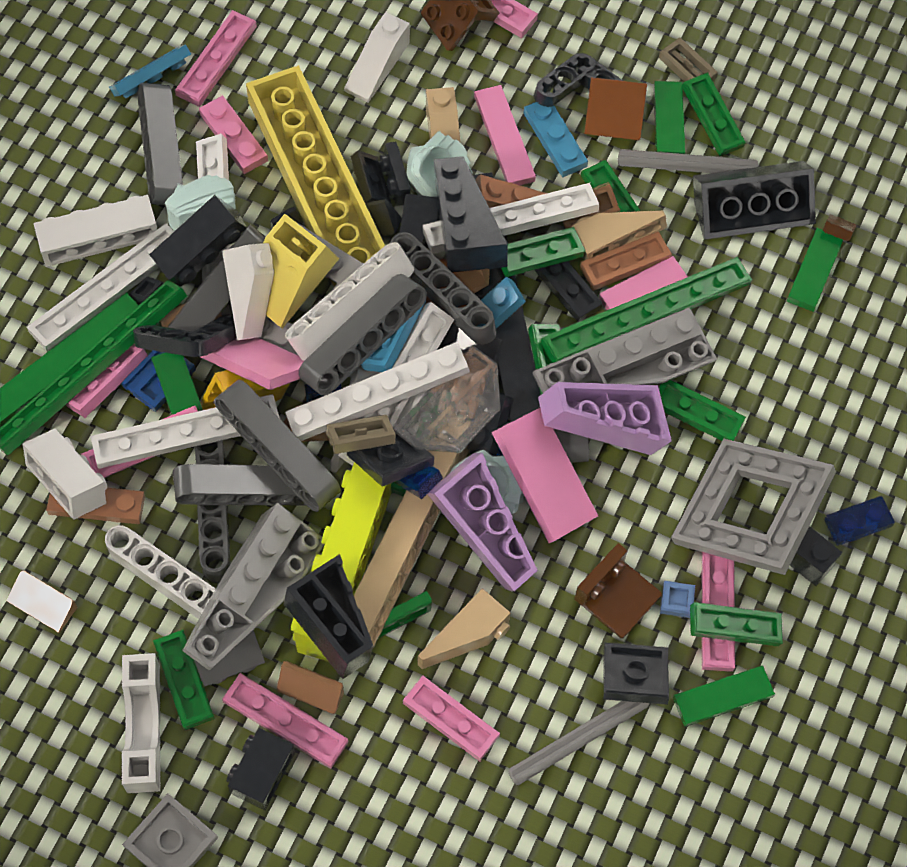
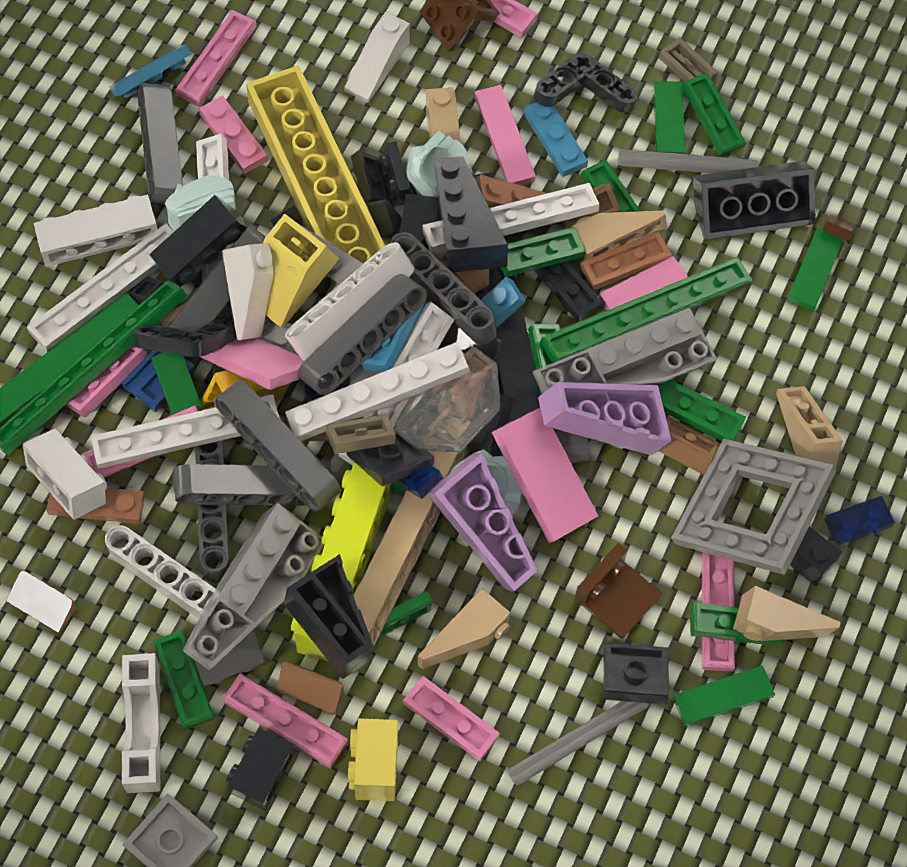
(375, 764): none -> light yellow brick
(615, 108): dark orange tile -> none
(677, 599): medium blue tile -> none
(689, 447): none -> medium nougat slope
(772, 617): none -> tan slope
(808, 426): none -> tan slope

